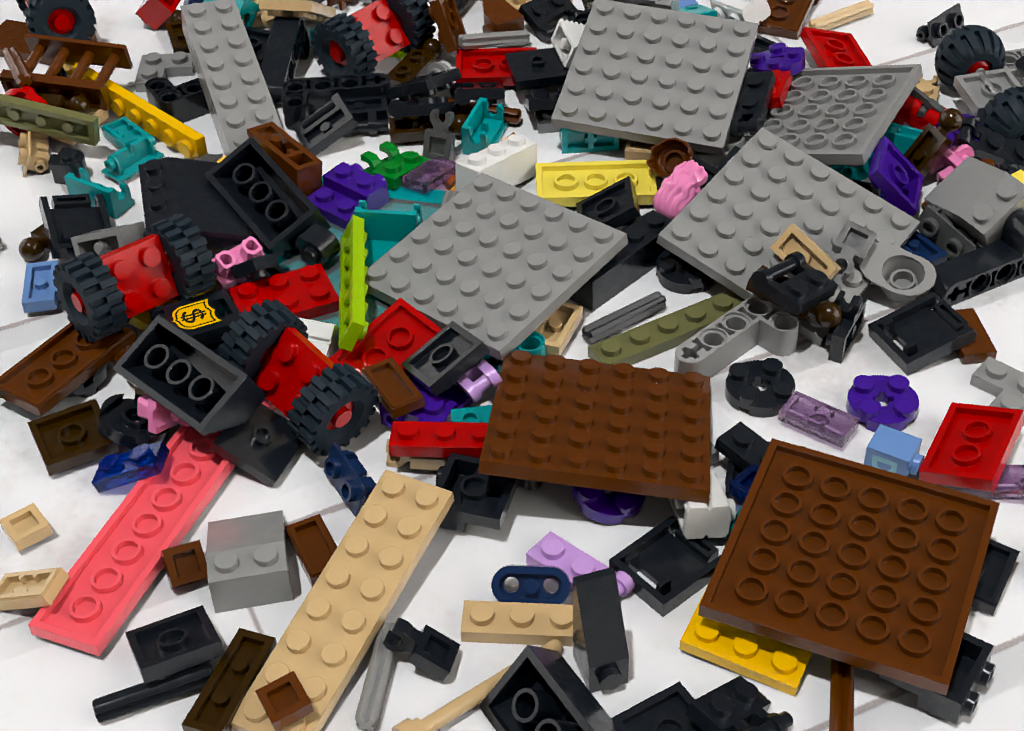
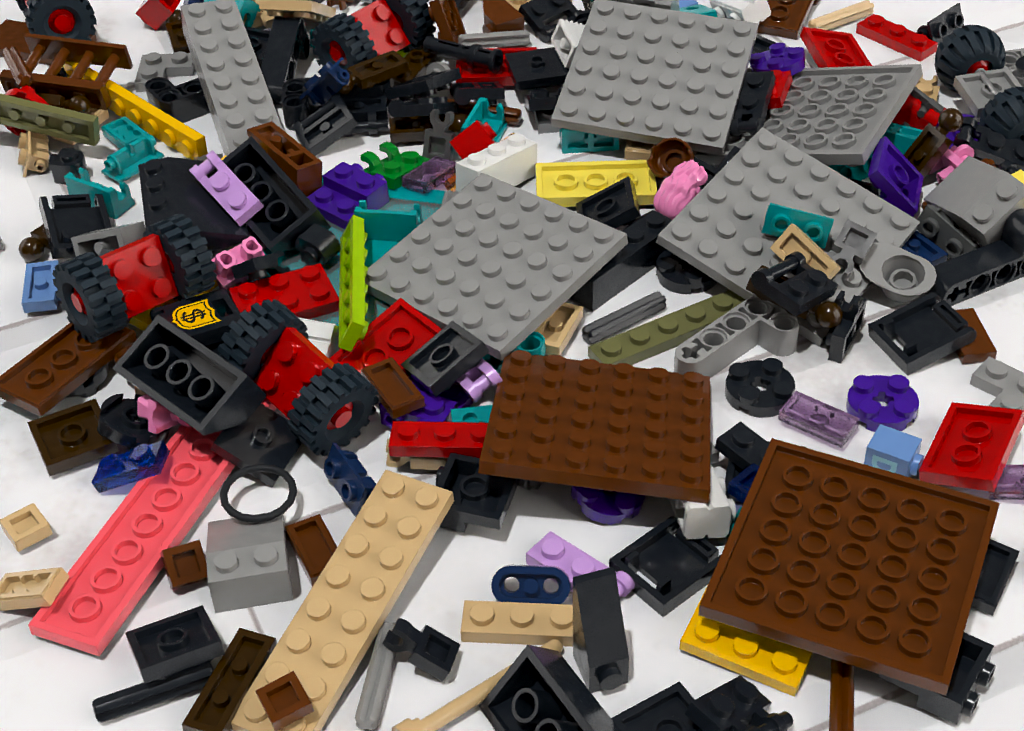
(227, 189): none -> lavender plate
(261, 517): none -> black piece
(329, 83): none -> dark blue hinge
(375, 71): none -> dark brown plate
(473, 55): none -> black pin
(473, 139): none -> red brick
(779, 218): none -> teal hinge
(897, 37): none -> red plate

